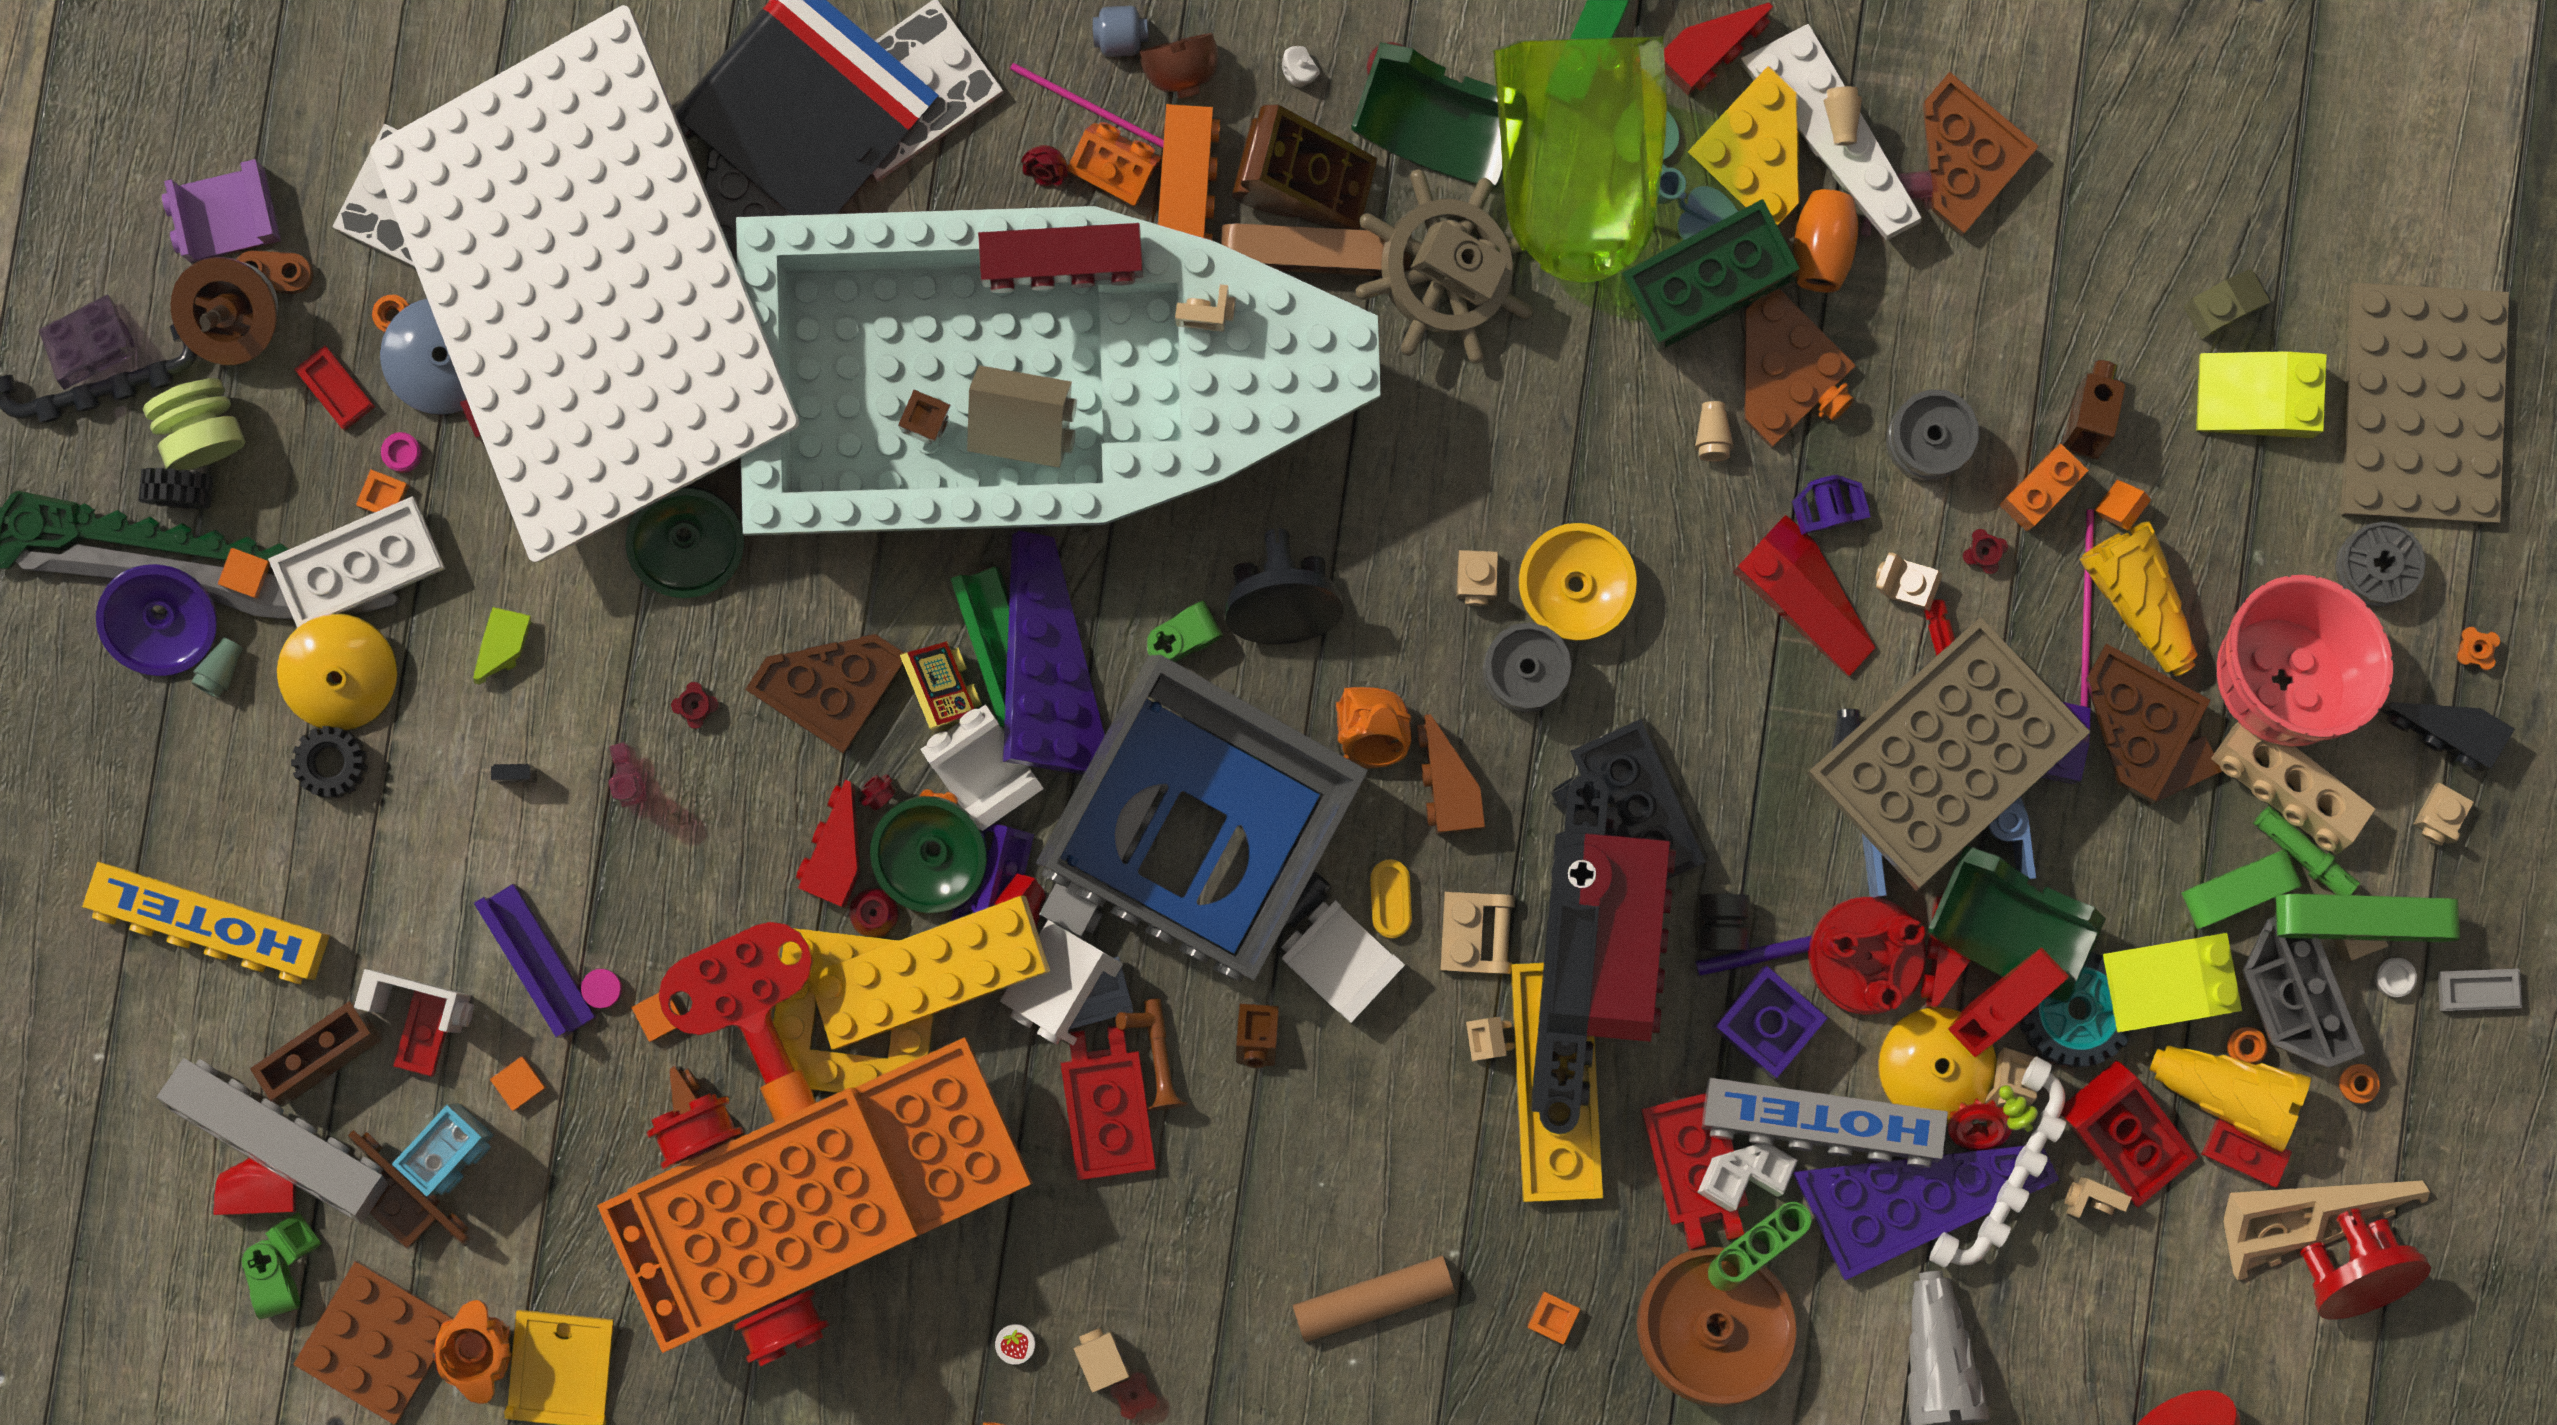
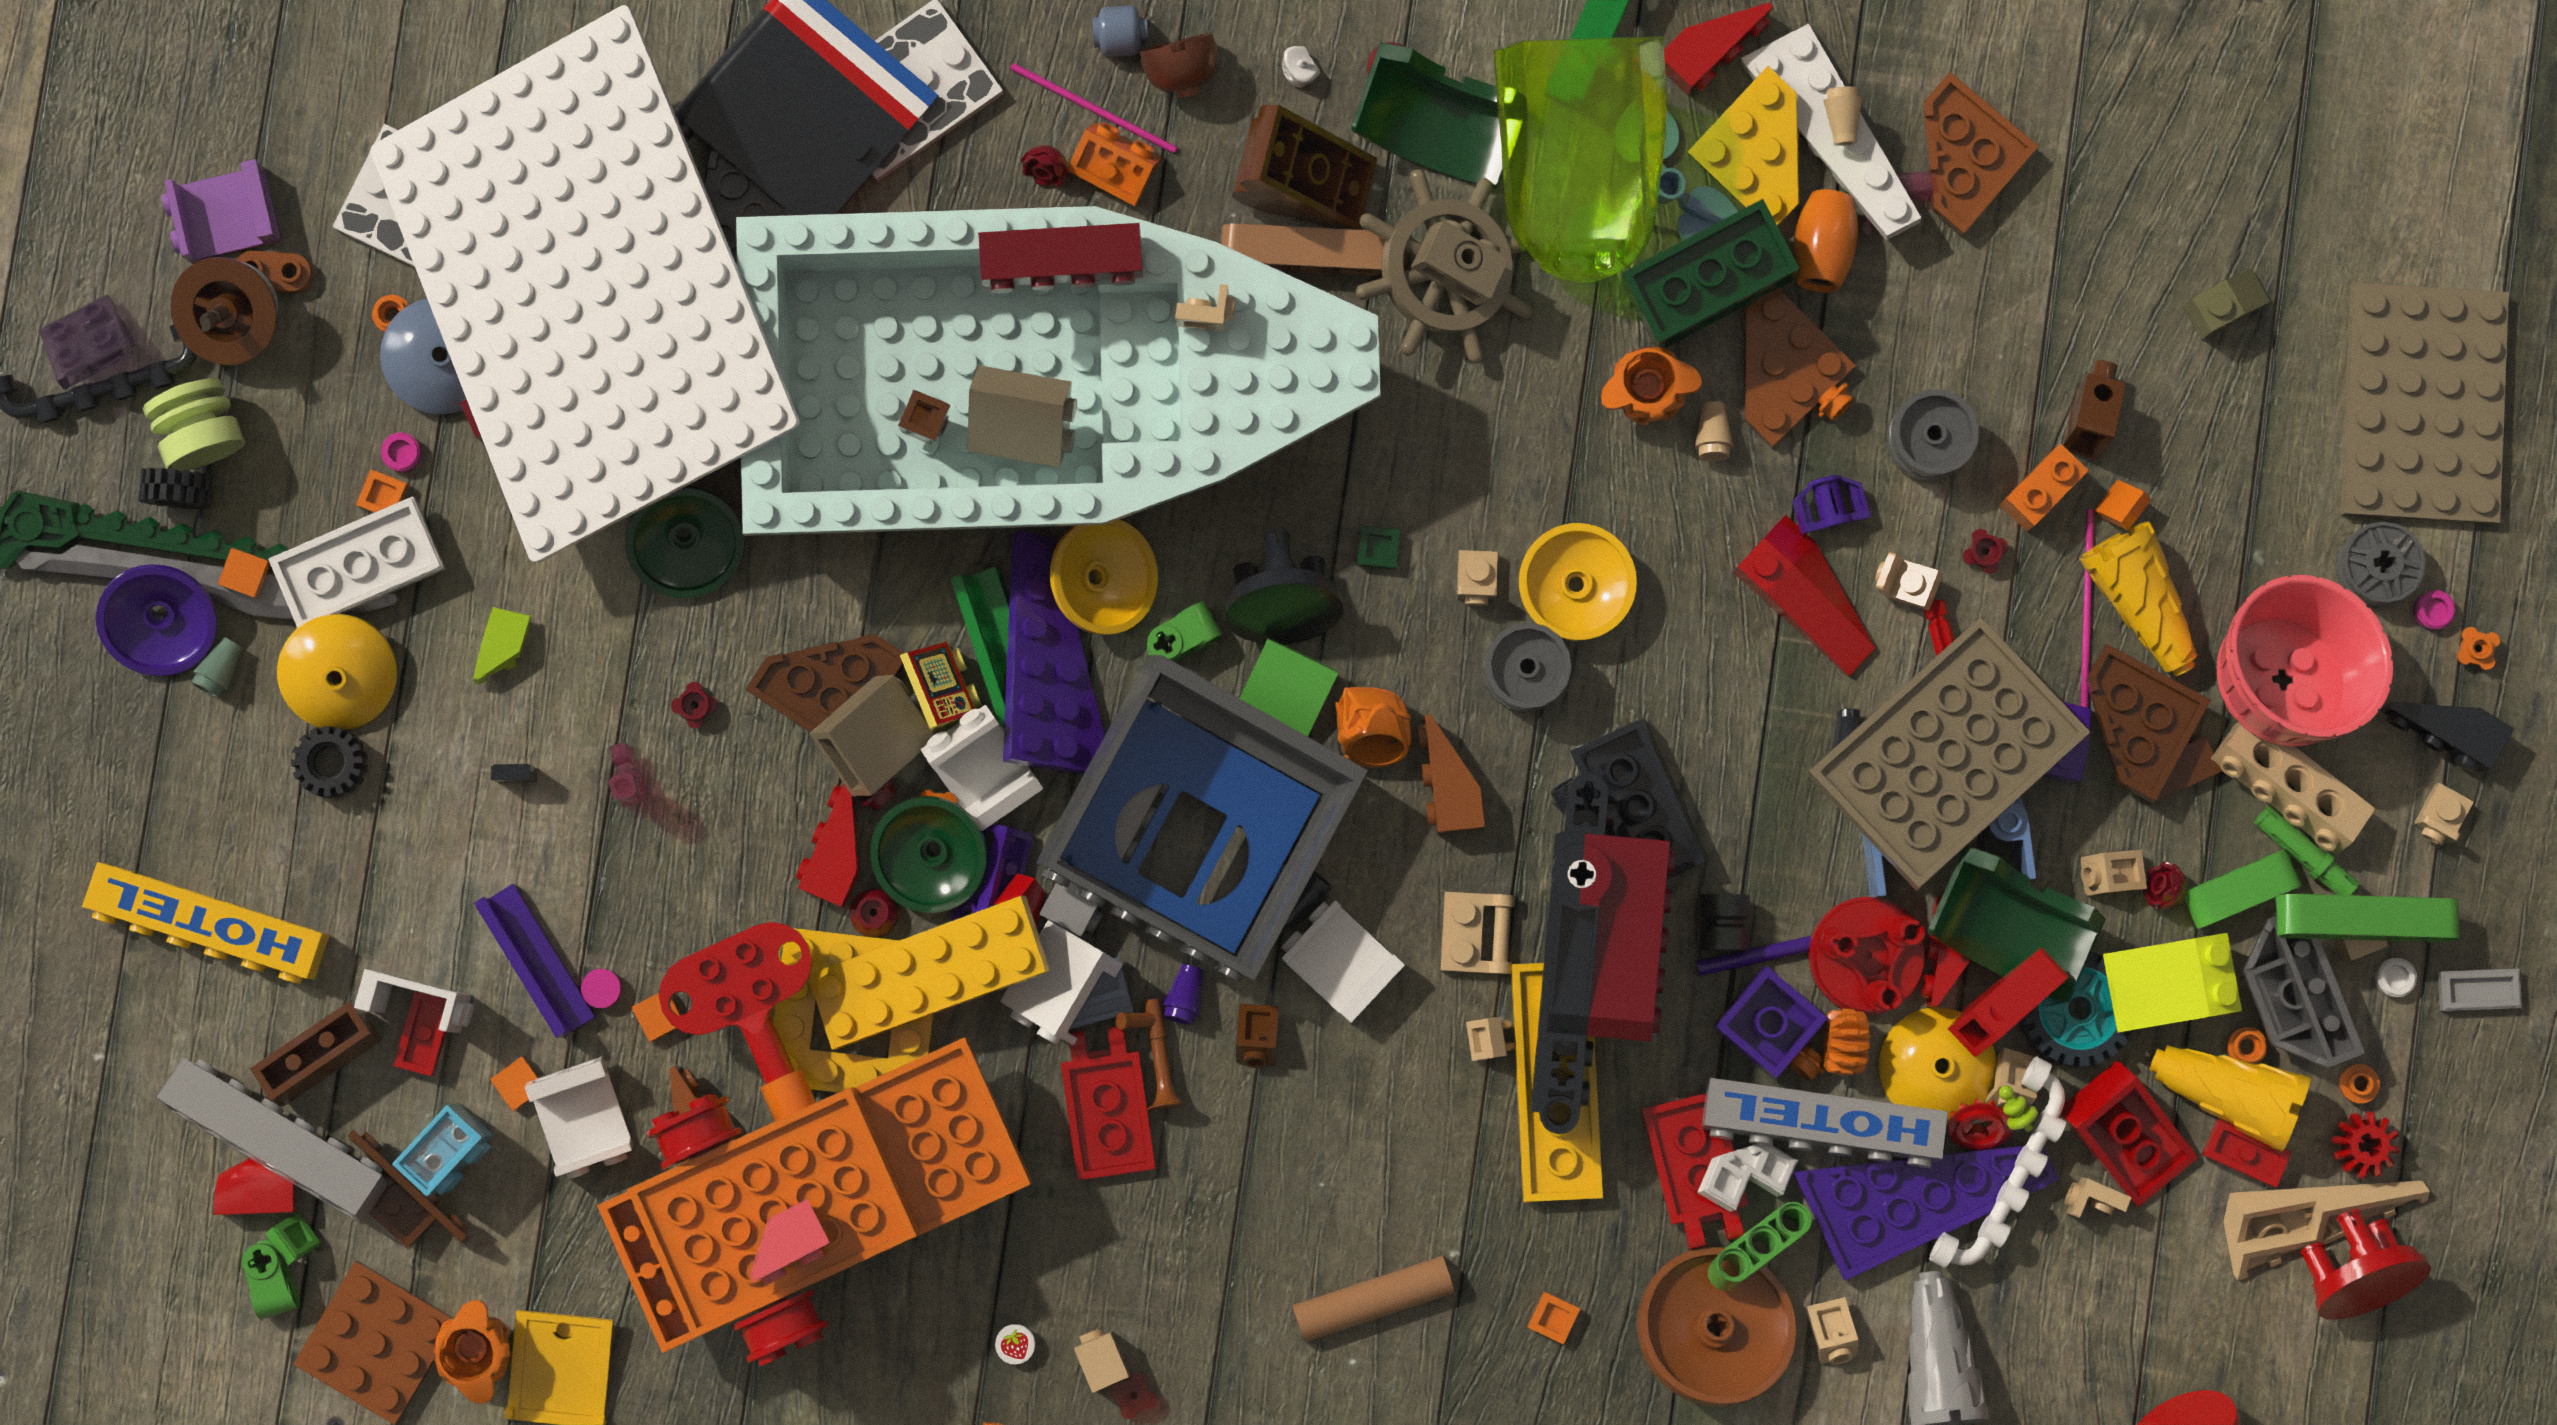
(334, 388): red tile -> none
(580, 1117): none -> white panel
(788, 1238): none -> coral slope
(873, 735): none -> dark tan brick
(1123, 577): none -> yellow dish
(1184, 997): none -> dark purple cone
(1188, 168): orange brick -> none
(1289, 686): none -> bright green tile
(1378, 547): none -> dark green tile
(1390, 898): yellow tile -> none
(1650, 385): none -> orange piece
(1807, 1063): none -> orange plate
(1833, 1331): none -> tan bracket
(1845, 1042): none -> orange gear
(2113, 872): none -> tan bracket
(2165, 886): none -> dark red plate
(2262, 393): neon yellow slope -> none
(2362, 1160): none -> red gear
(2434, 610): none -> dark pink tile

